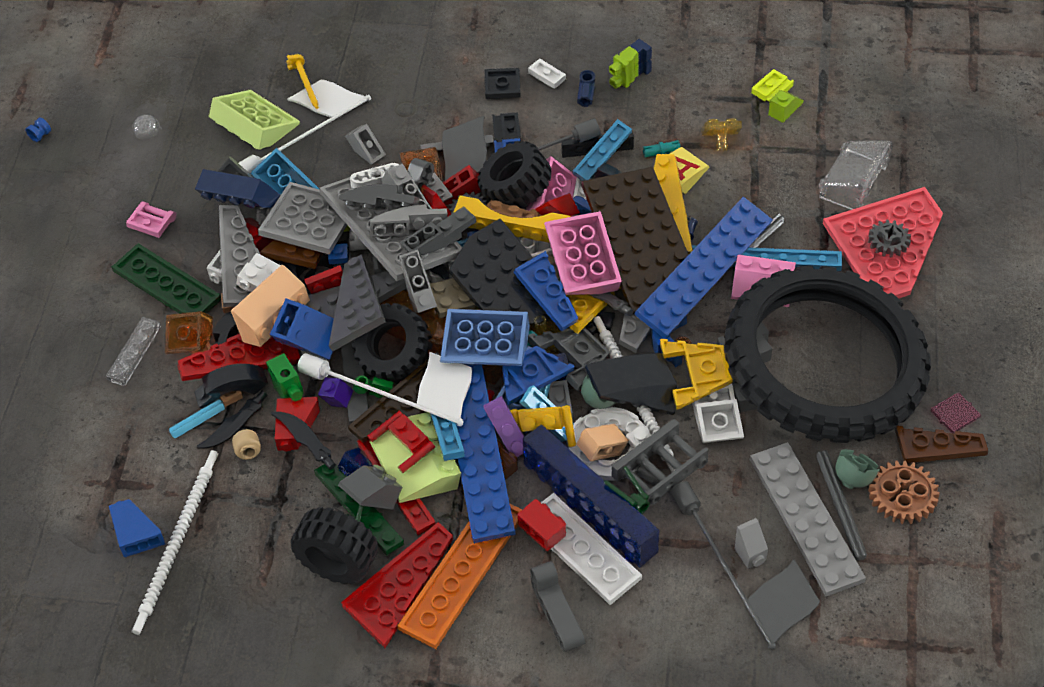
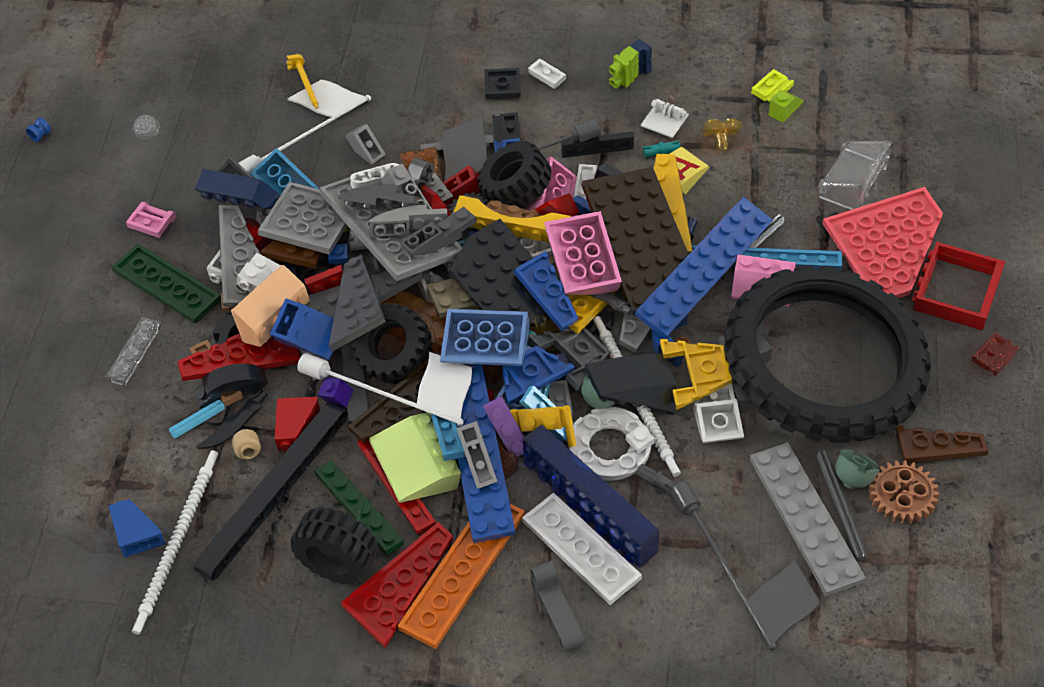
(187, 332): clear orange slope -> none
(252, 118): yellowish green slope -> none
(270, 491): none -> black beam
(285, 386): green torso -> none
(305, 436): black sword -> none
(352, 461): clear blue brick -> none
(372, 487): dark grey slope -> none
(378, 383): green plate -> none
(408, 435): red plate -> none
(417, 282): light grey slope -> none
(477, 454): none -> light grey slope
(542, 524): red brick -> none
(586, 88): dark blue piece -> none
(602, 150): dark azure plate -> none
(602, 442): light nougat brick -> none
(638, 501): dark green plant -> none
(654, 445): dark grey fence -> none
(665, 118): none -> white hinge
(751, 544): light grey slope -> none
(880, 240): dark grey gear -> none
(955, 412): clear pink piece -> none
(964, 259): none -> red window
(995, 353): none -> clear red plate

